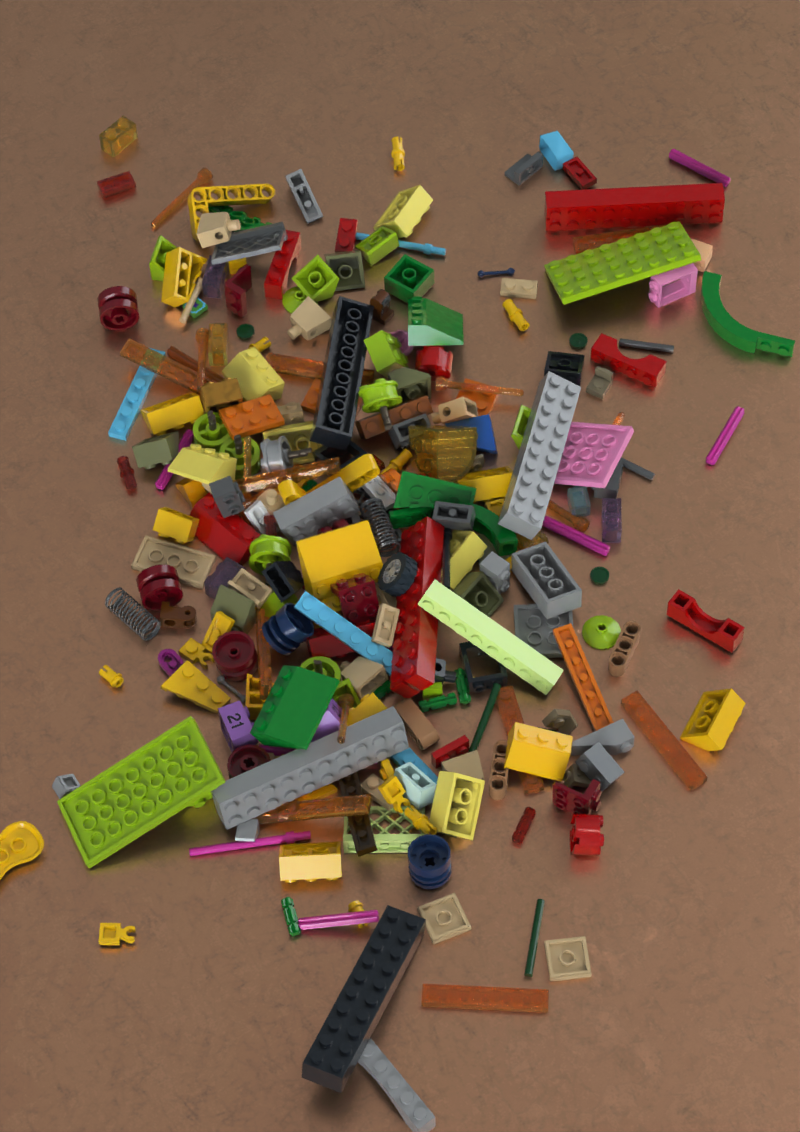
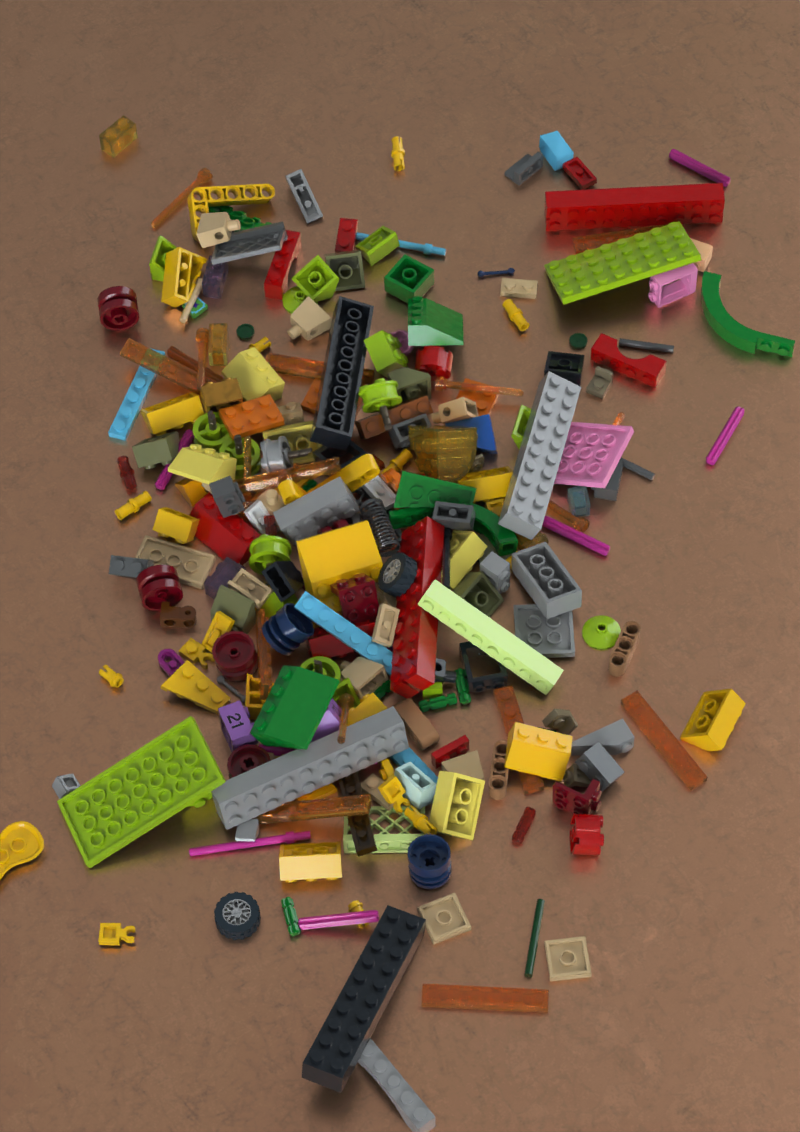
(116, 184): clear red plate -> none
(119, 601): dark grey piece -> none
(128, 566): none -> dark grey brick
(133, 505): none -> yellow pin
(236, 264): yellow plate -> none
(236, 290): dark red bracket -> none
(237, 915): none -> black wheel
(381, 303): reddish brown leg -> none
(405, 211): light yellow slope -> none
(485, 717): dark green bar -> none
(582, 676): orange plate -> none
(599, 575): dark green piece -> none
(611, 520): clear purple brick -> none
(687, 612): red arch -> none

